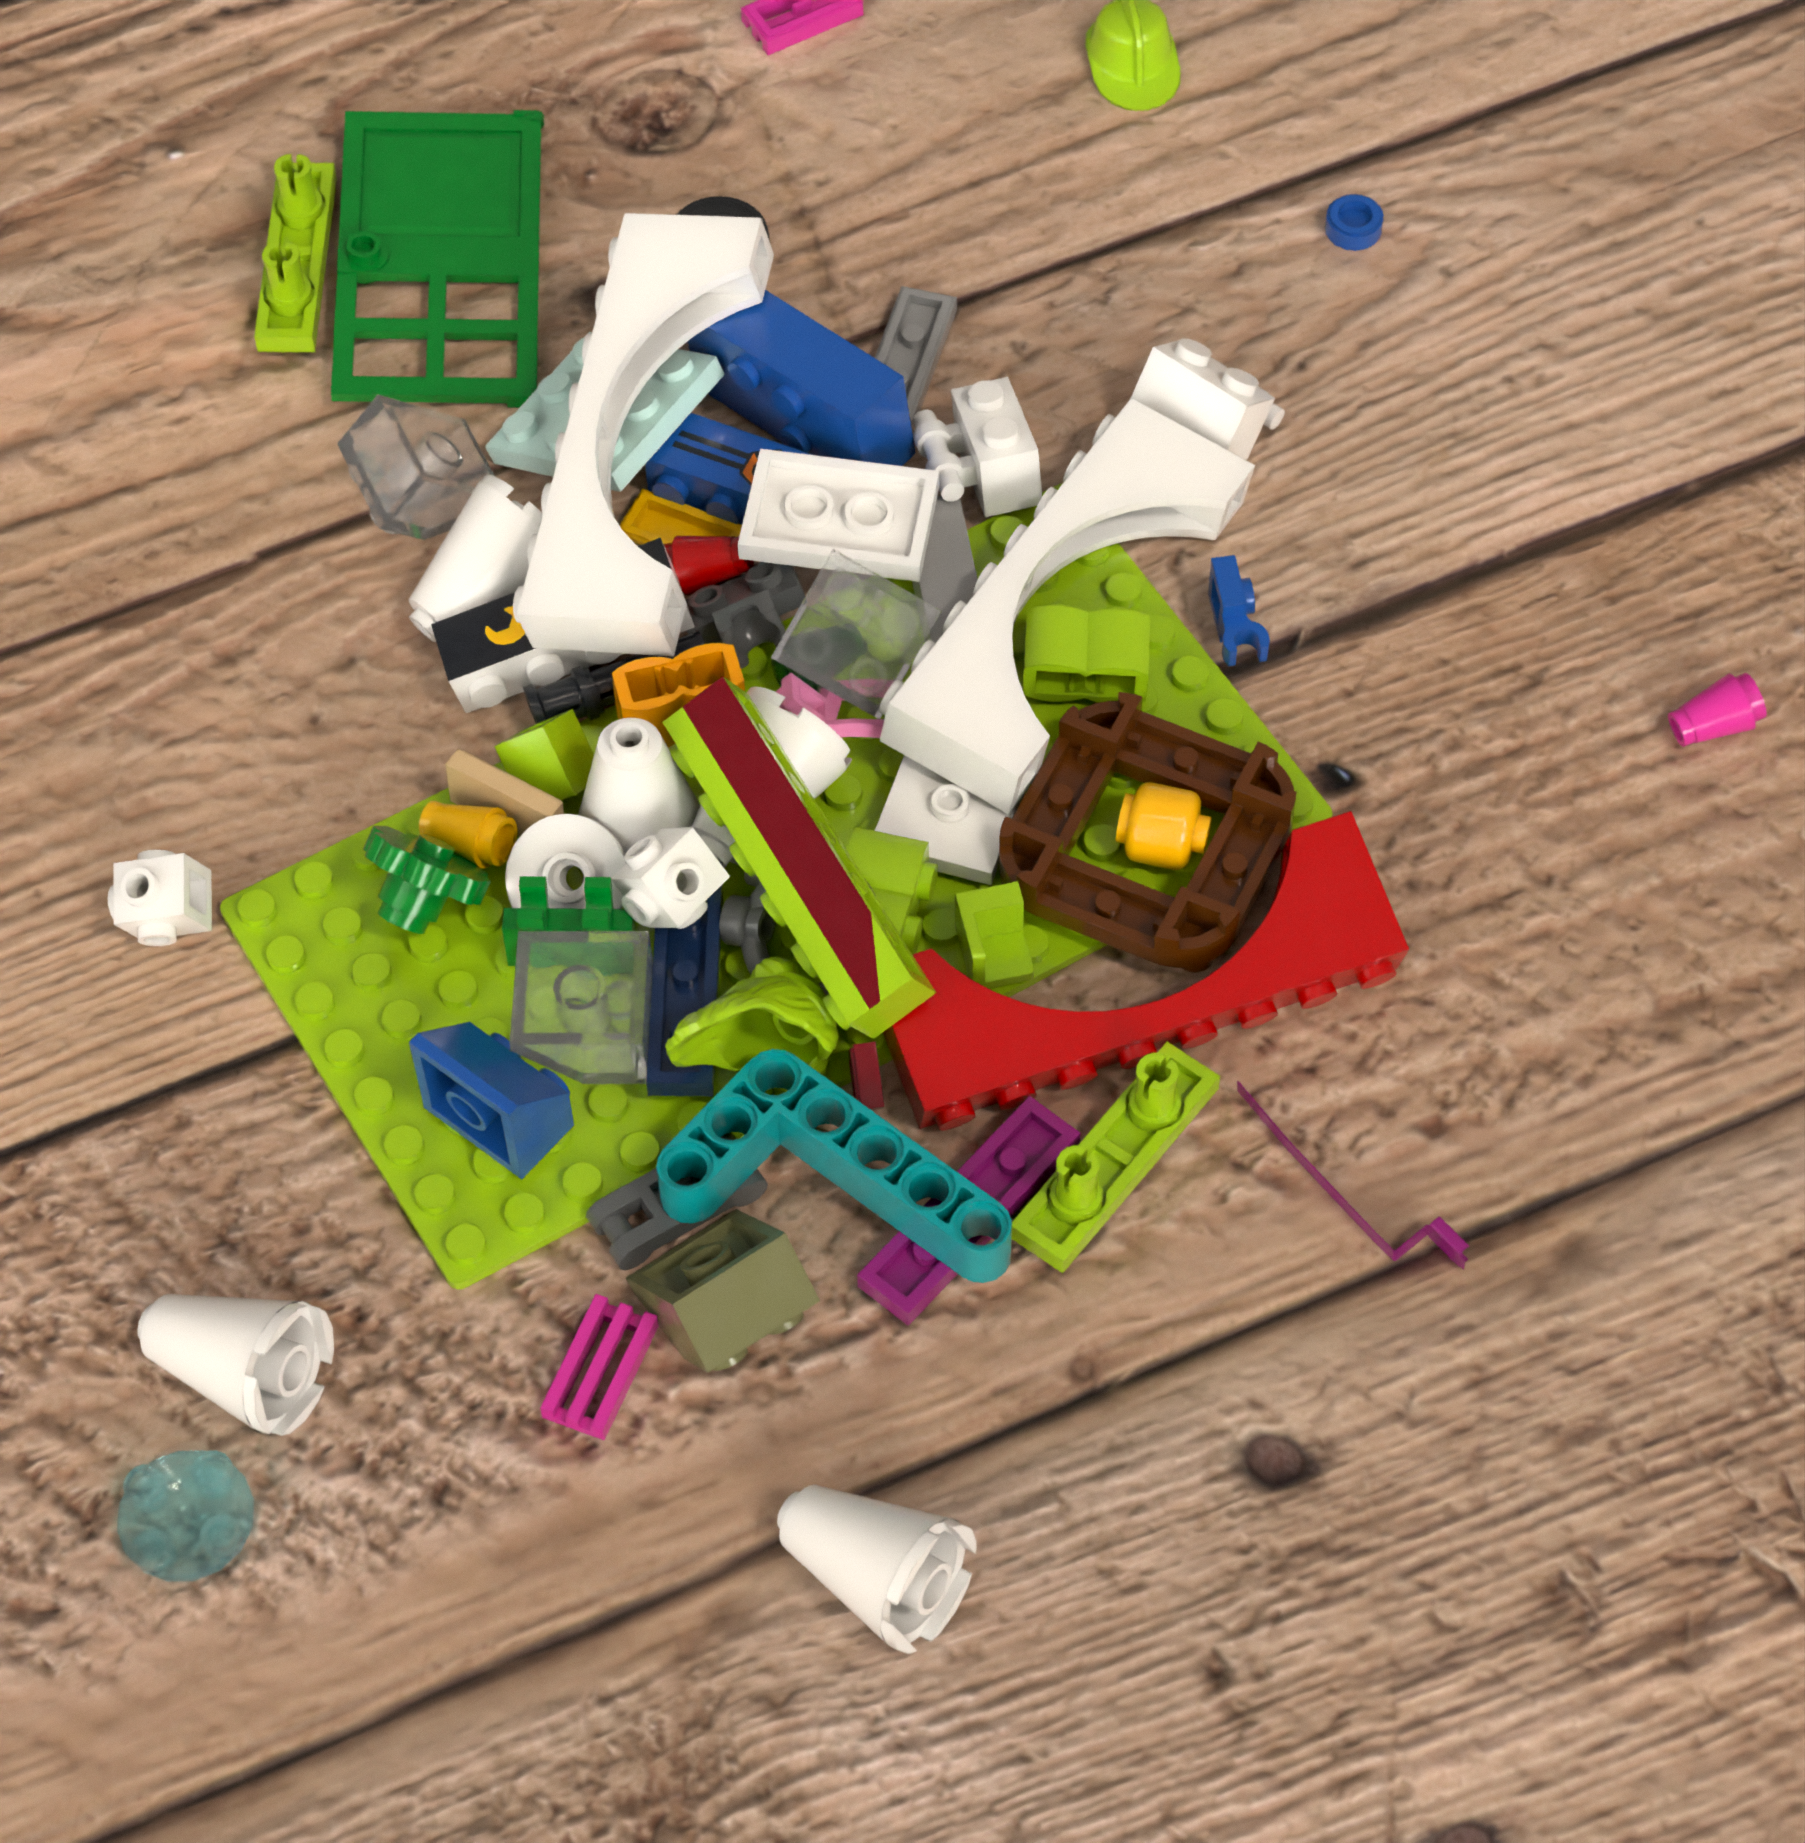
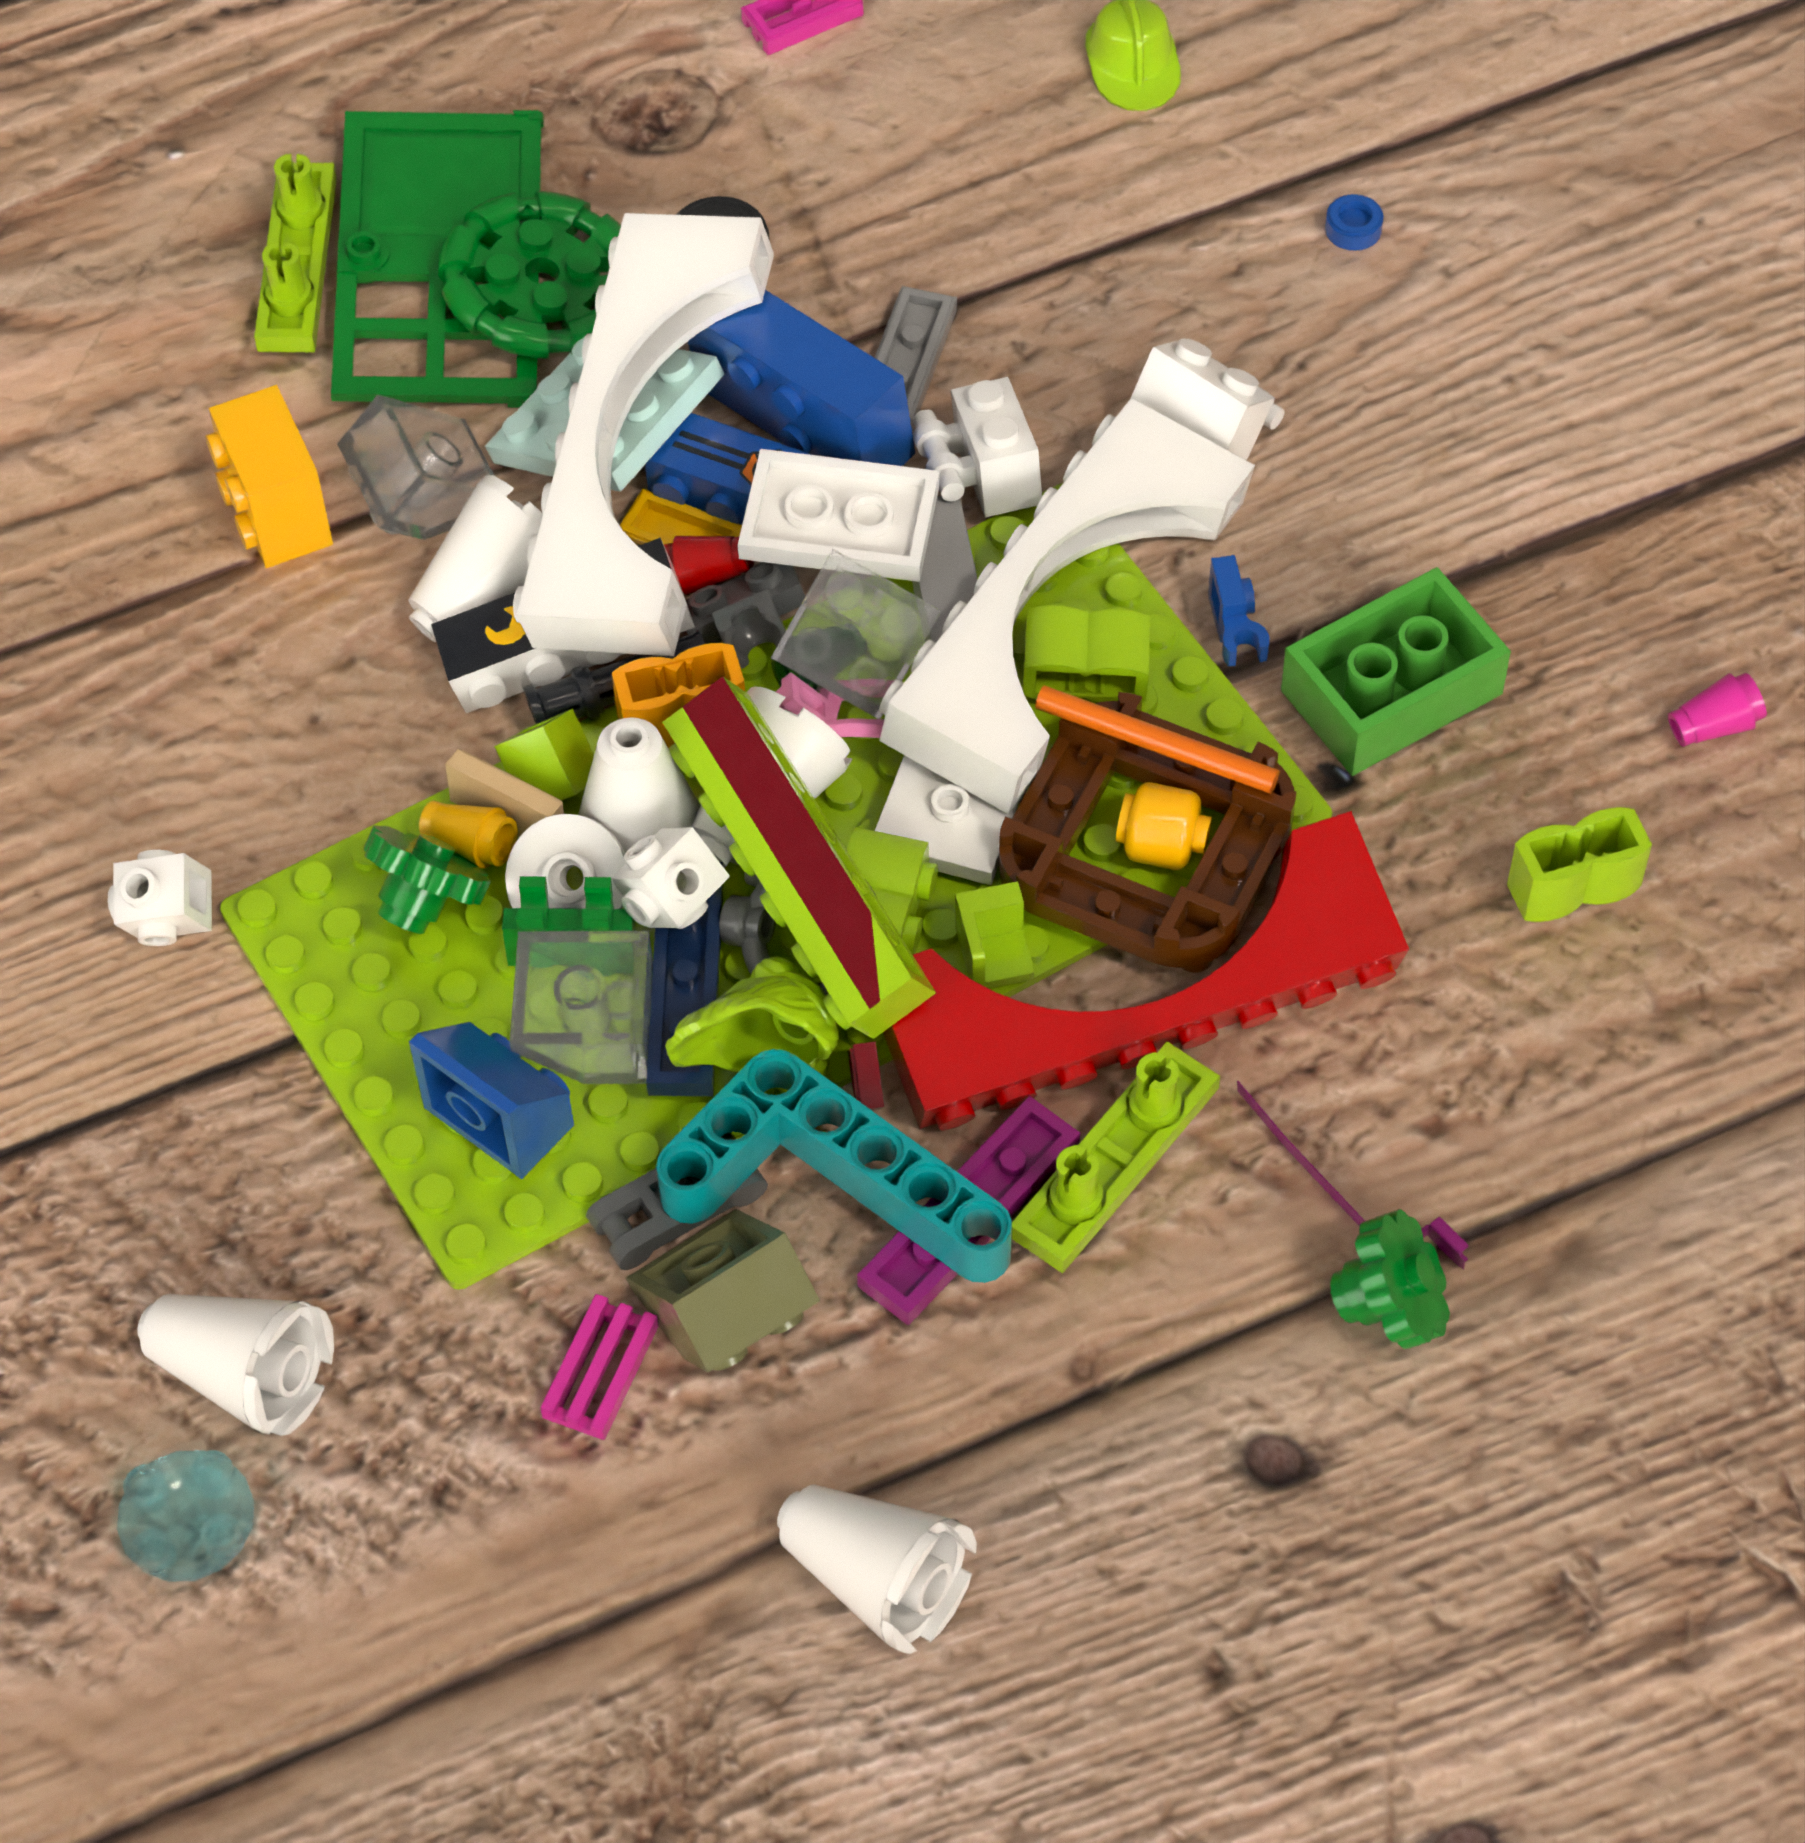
(268, 477): none -> yellow brick
(538, 245): none -> green plate
(1157, 739): none -> orange bar
(1393, 1282): none -> green plant
(1394, 671): none -> bright green brick
(1579, 864): none -> lime brick

